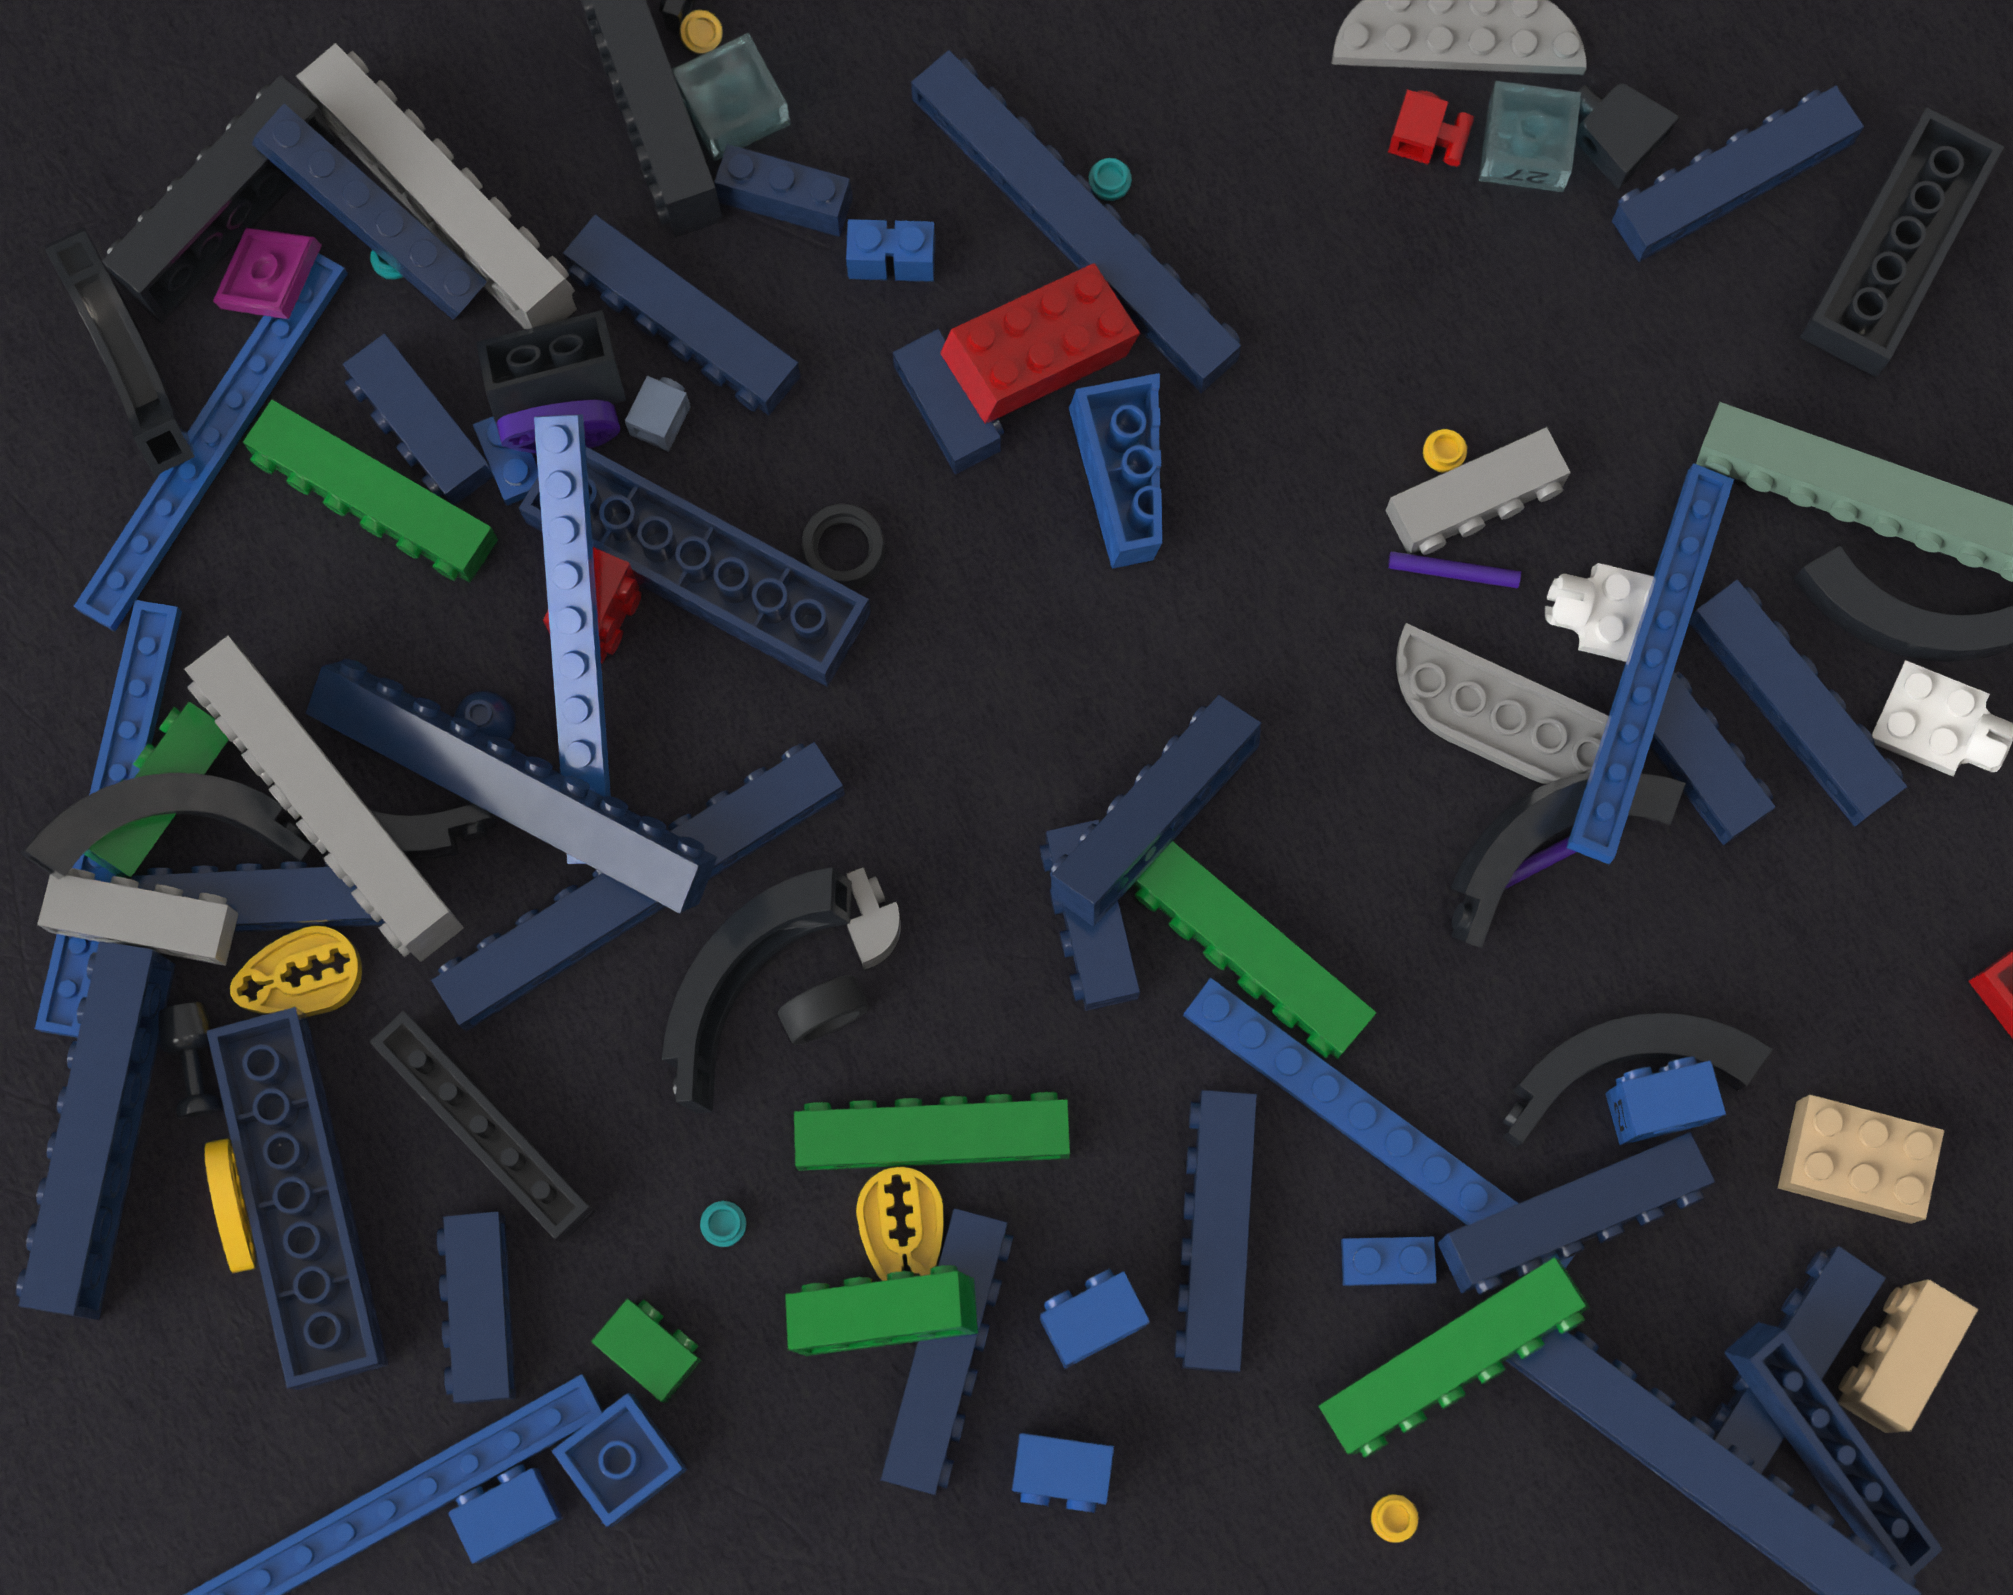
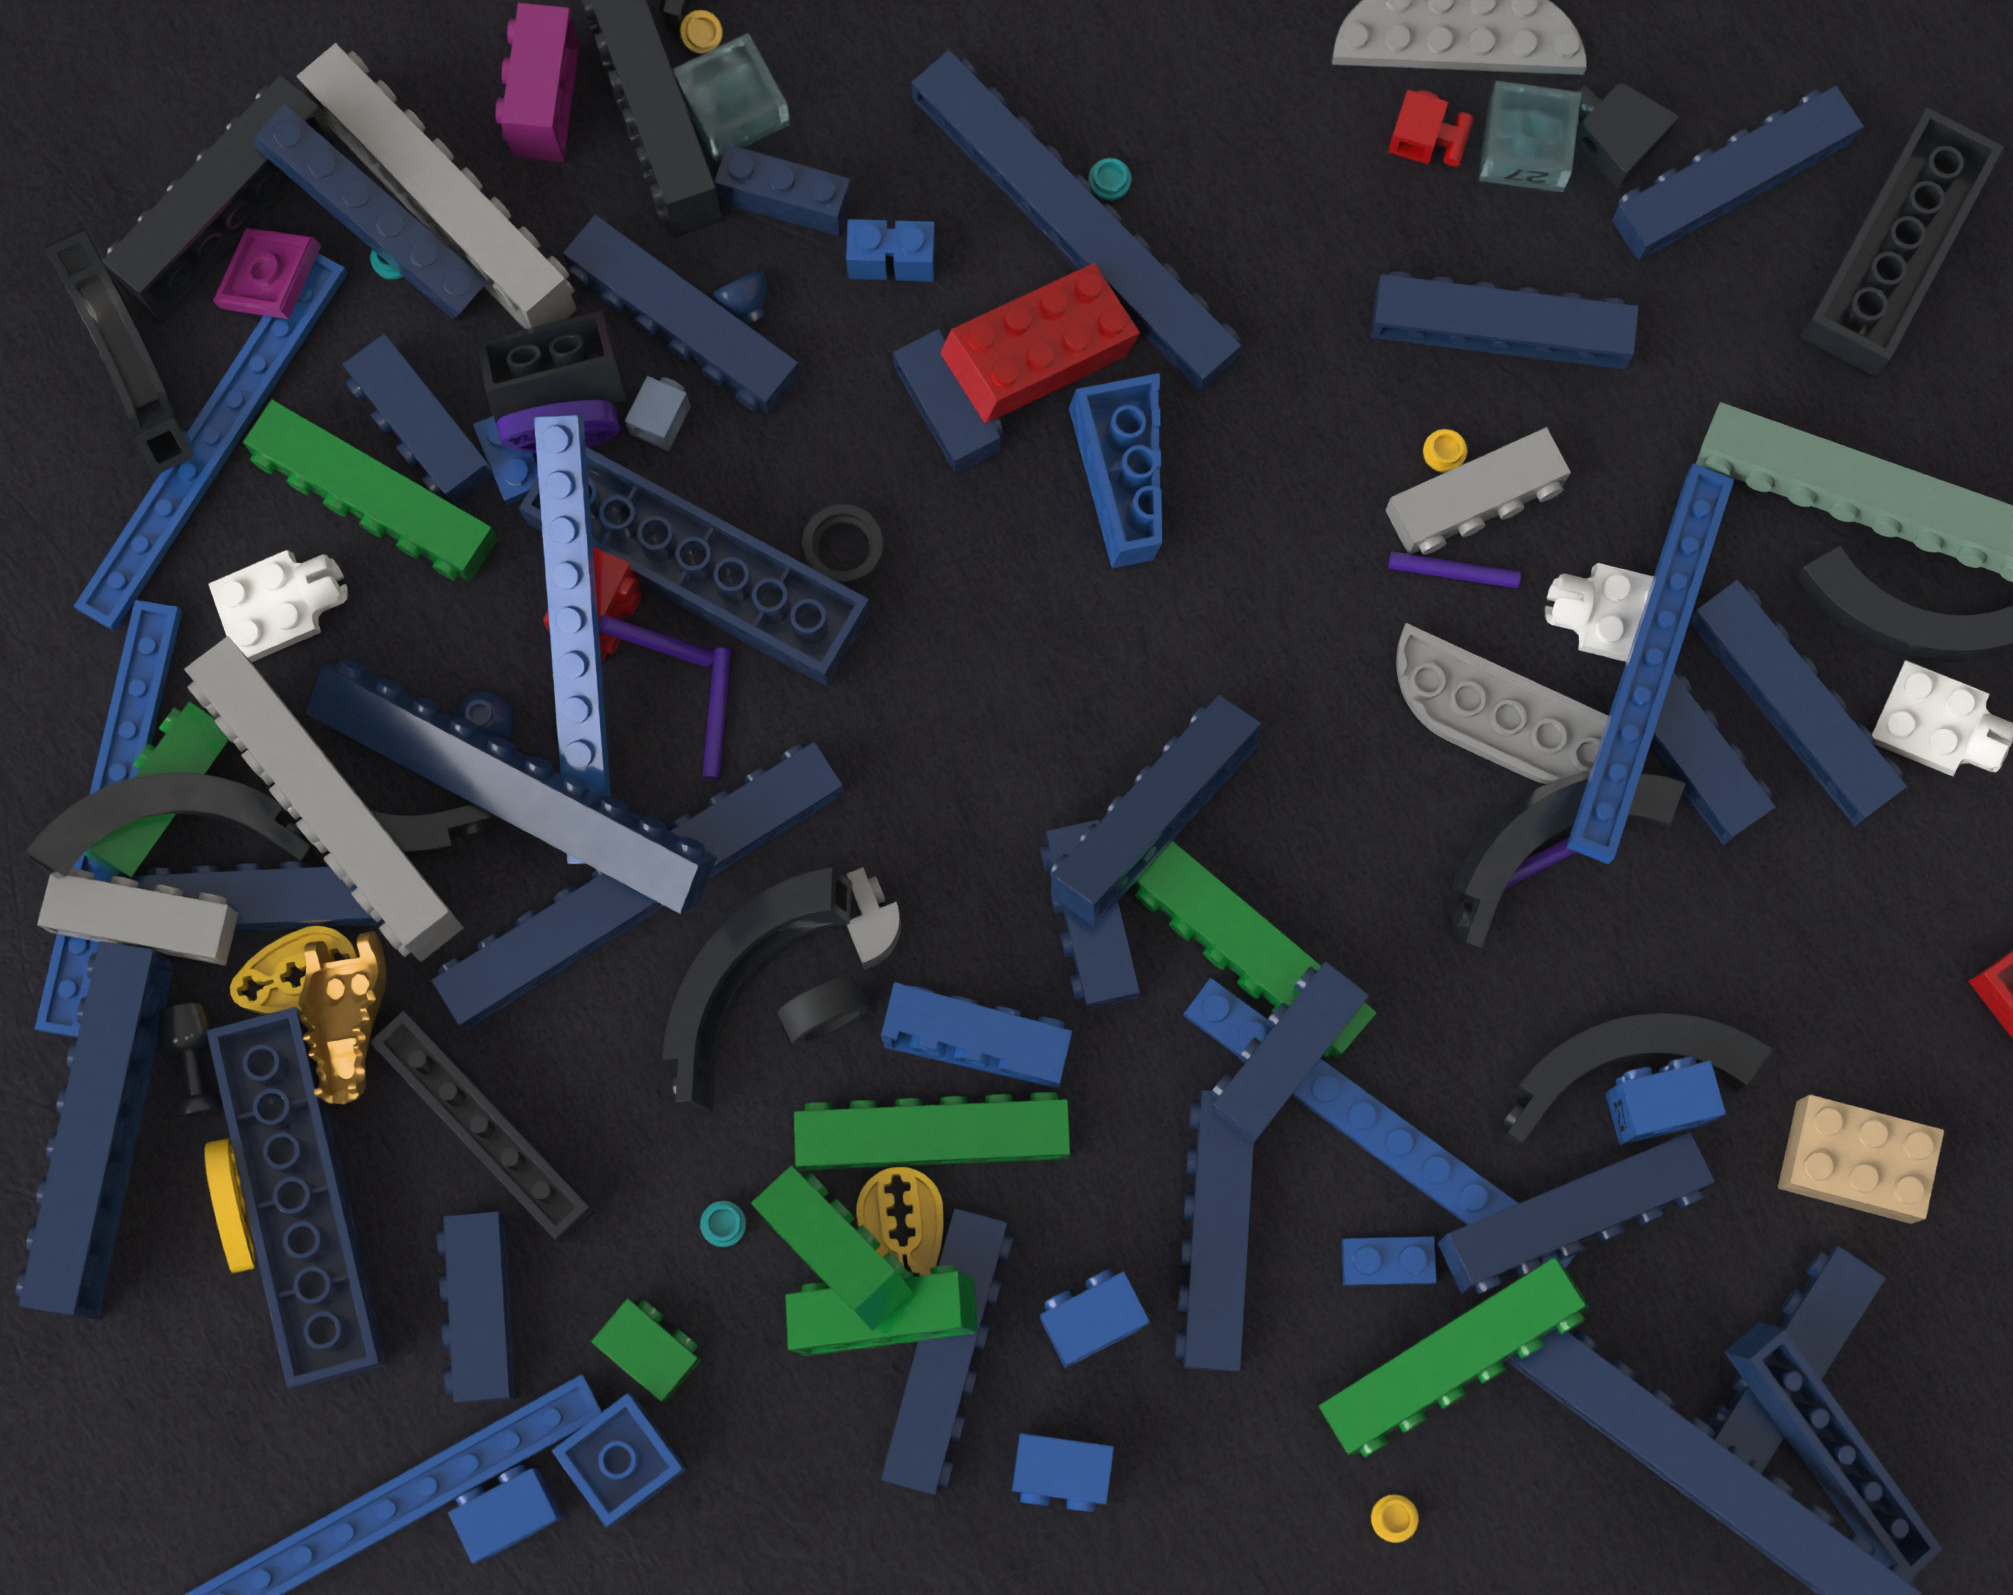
(277, 601): none -> white plate
(340, 1012): none -> pearl gold animal
(539, 82): none -> magenta brick
(655, 641): none -> dark purple bar
(716, 714): none -> dark purple bar
(743, 296): none -> dark blue brick
(832, 1247): none -> green brick
(975, 1036): none -> blue wedge
(1288, 1052): none -> dark blue brick
(1504, 320): none -> dark blue brick
(1906, 1355): tan piece -> none

